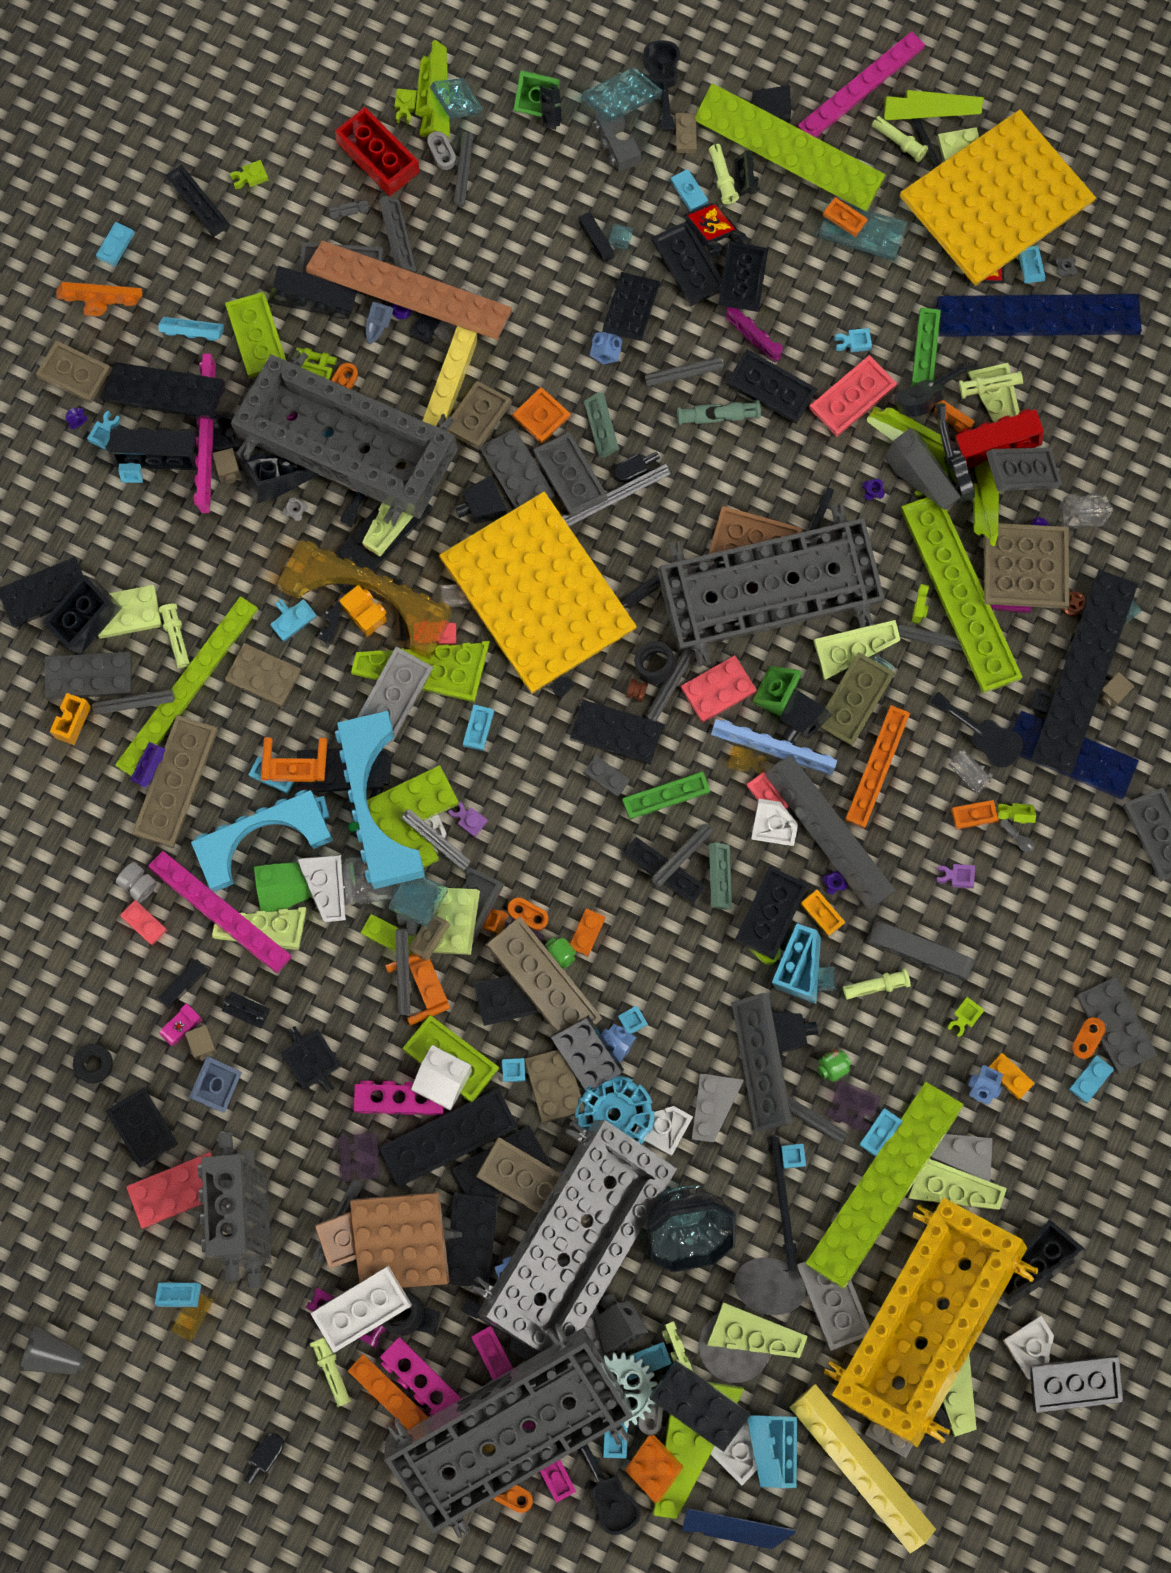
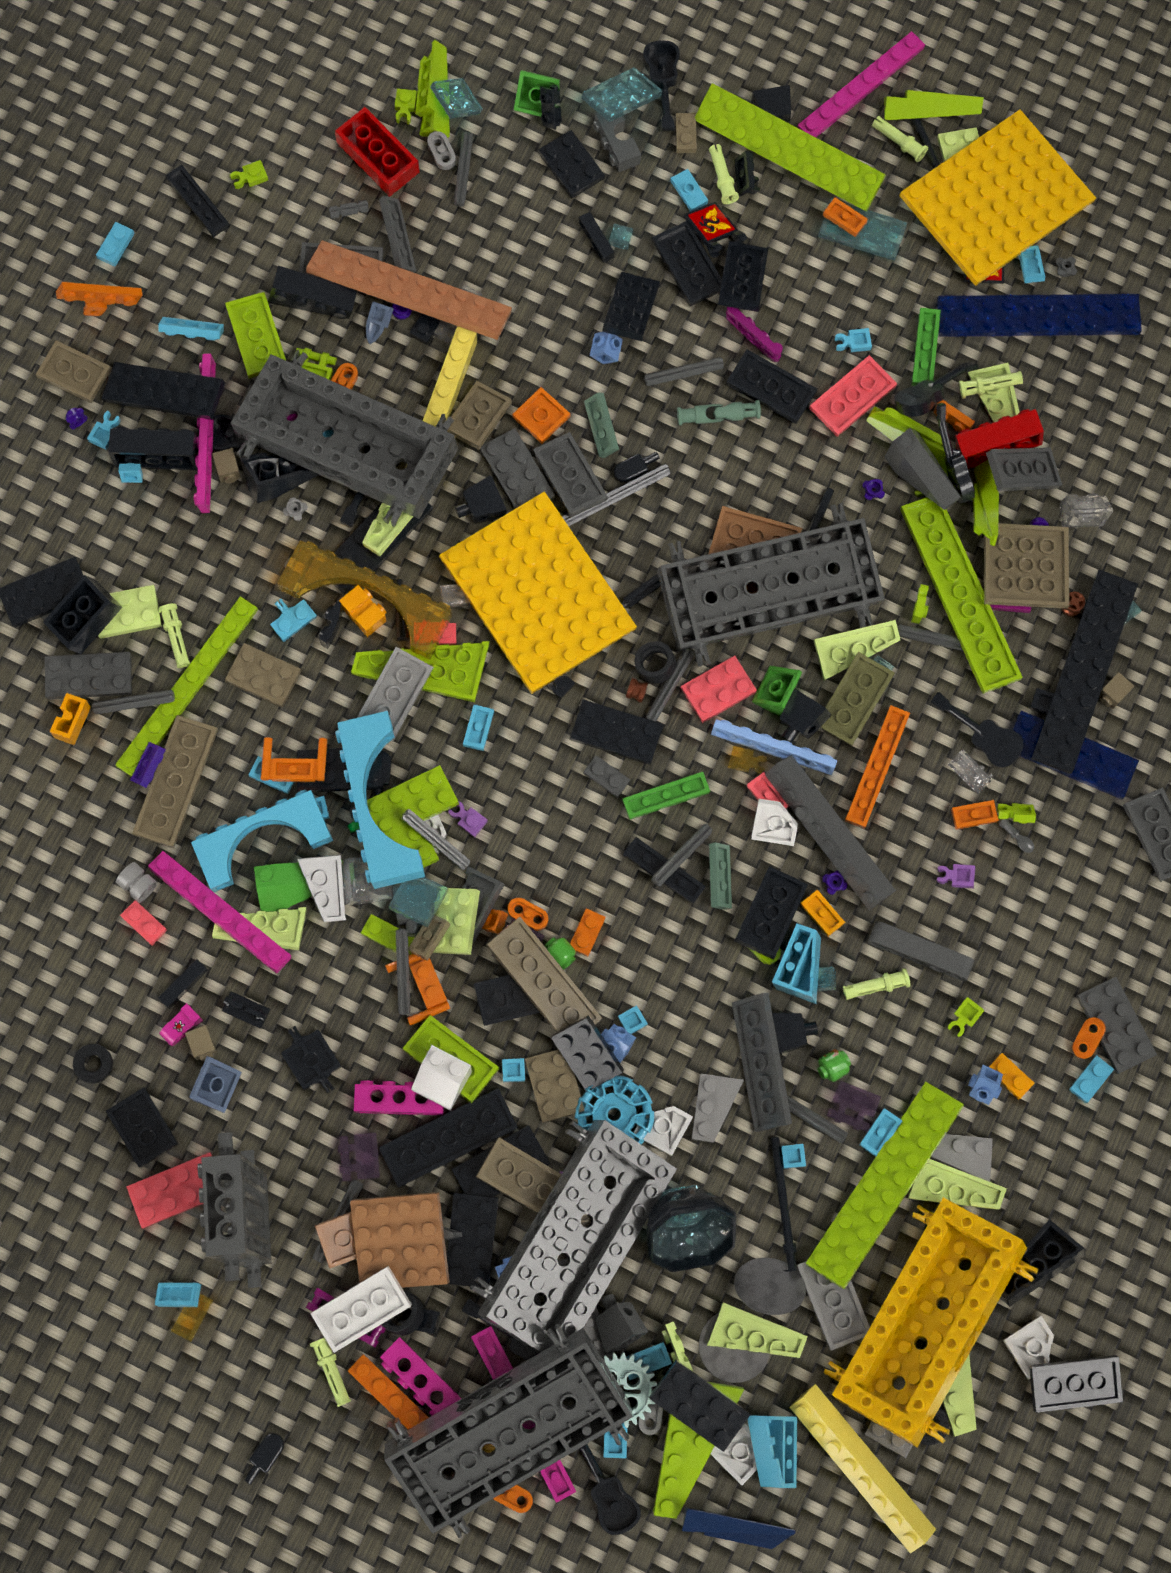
(50, 1354): dark grey cone -> none
(571, 164): none -> black plate
(654, 1468): orange plate -> none

